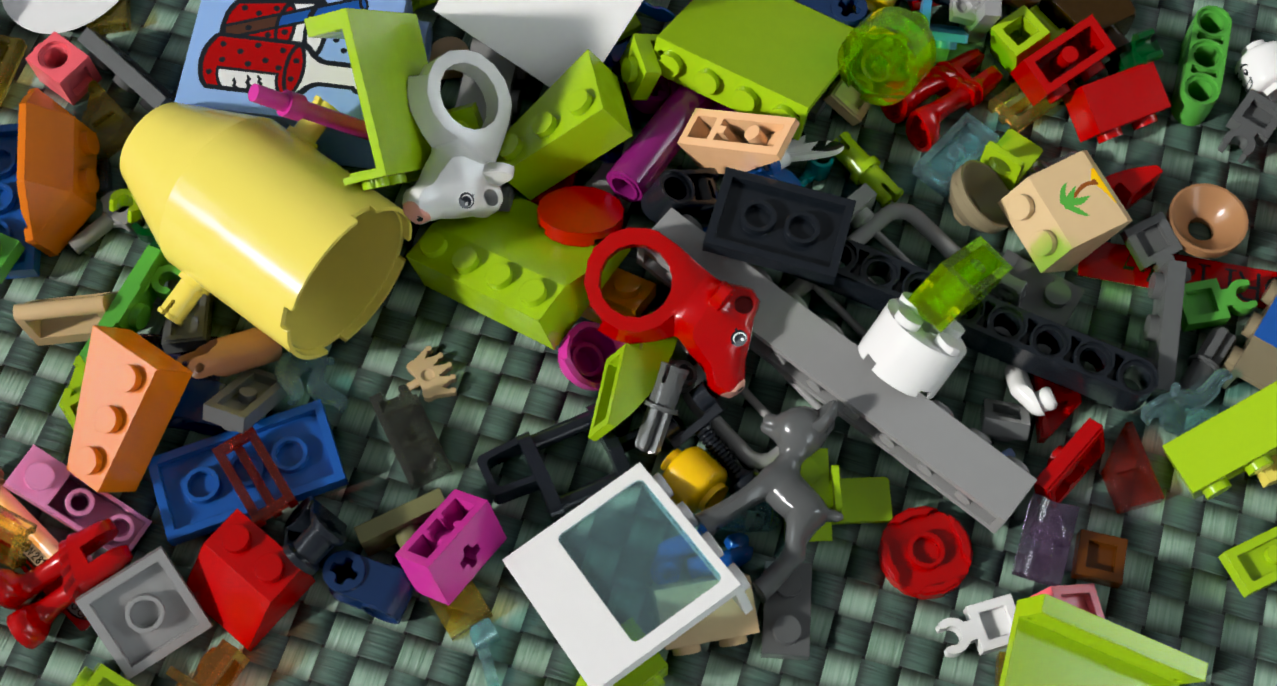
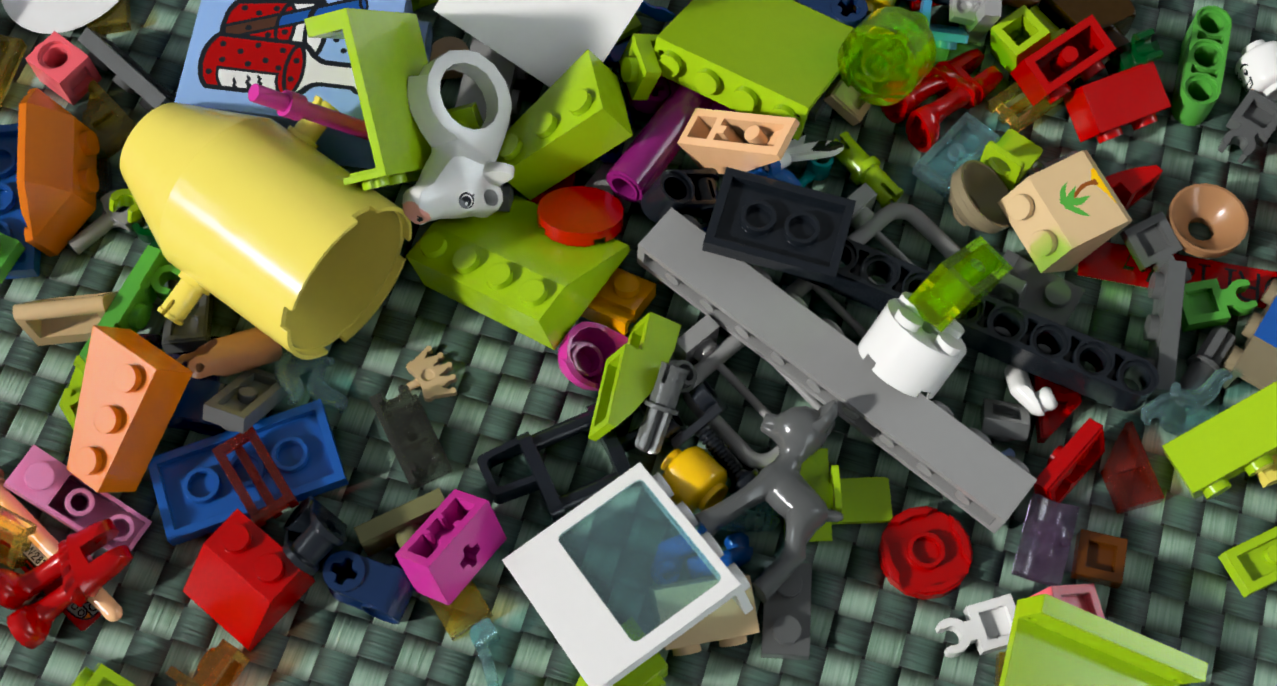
(144, 612): light grey hinge -> none
(701, 311): red animal -> none

